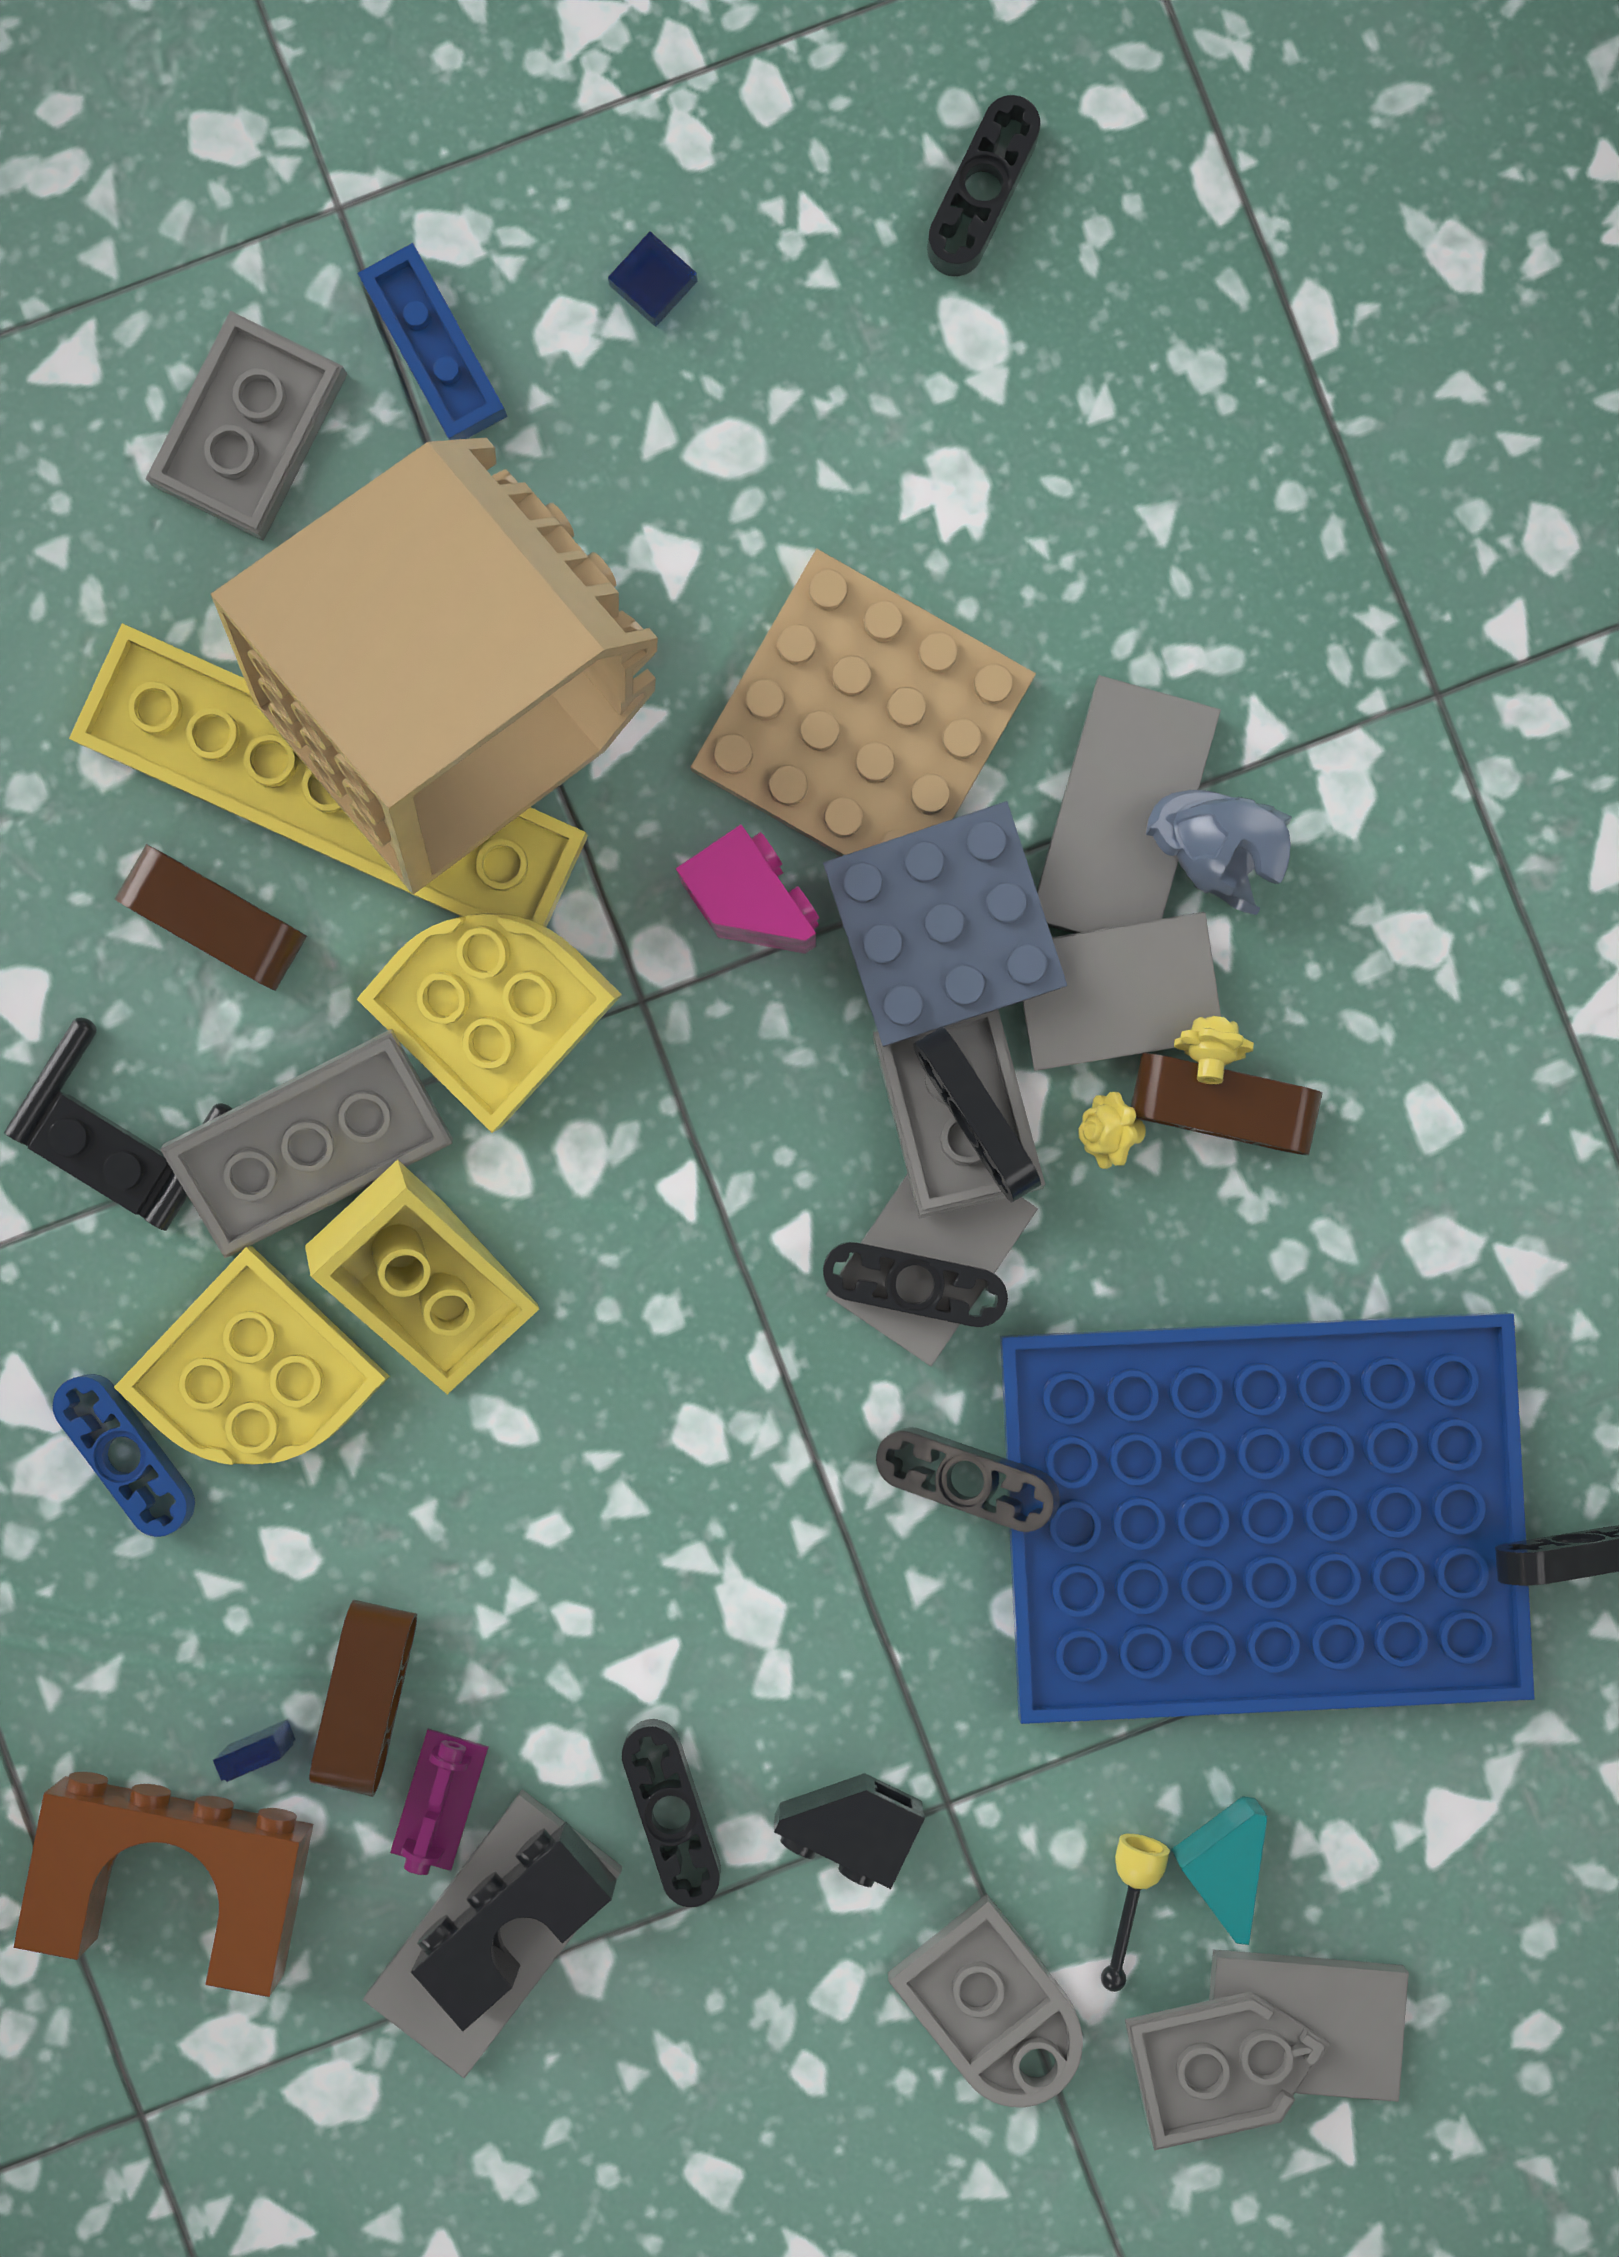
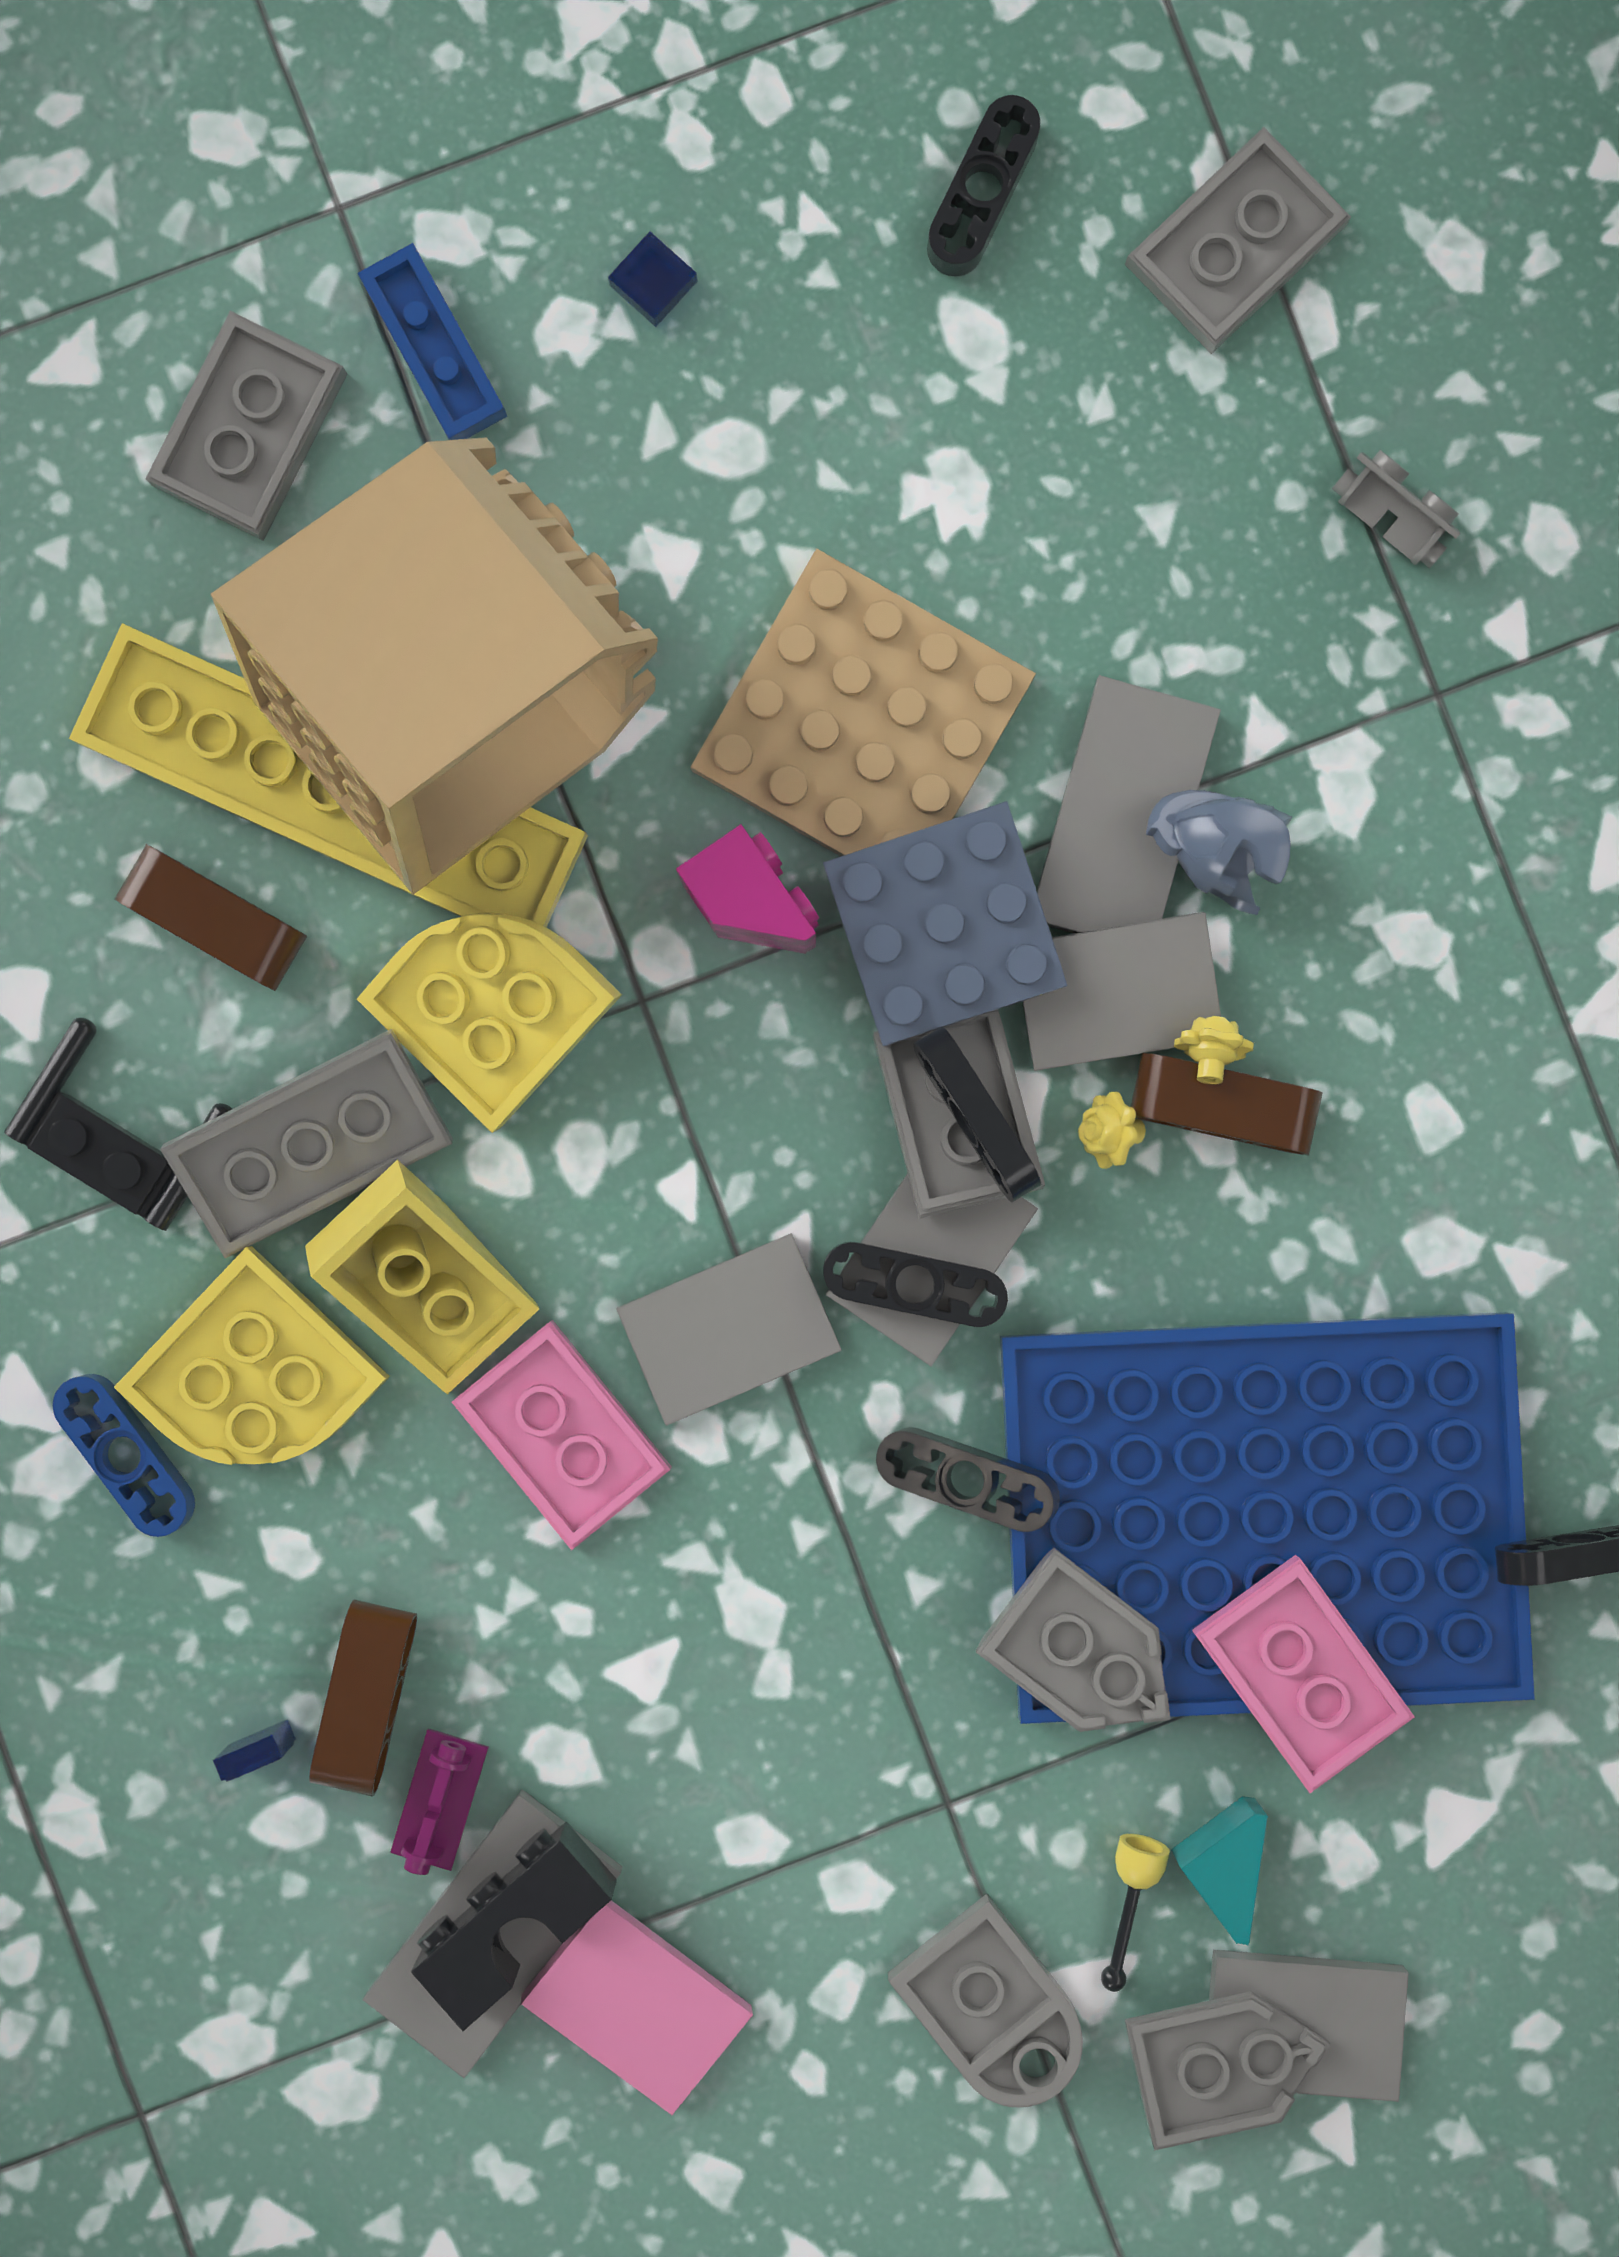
(250, 1856): dark orange arch -> none
(561, 1435): none -> bright pink tile
(637, 2005): none -> bright pink tile
(701, 1851): black beam -> none
(728, 1329): none -> light grey tile
(855, 1824): black slope -> none
(1079, 1649): none -> light grey tile
(1237, 240): none -> light grey tile
(1303, 1673): none -> bright pink tile
(1418, 521): none -> light grey hinge

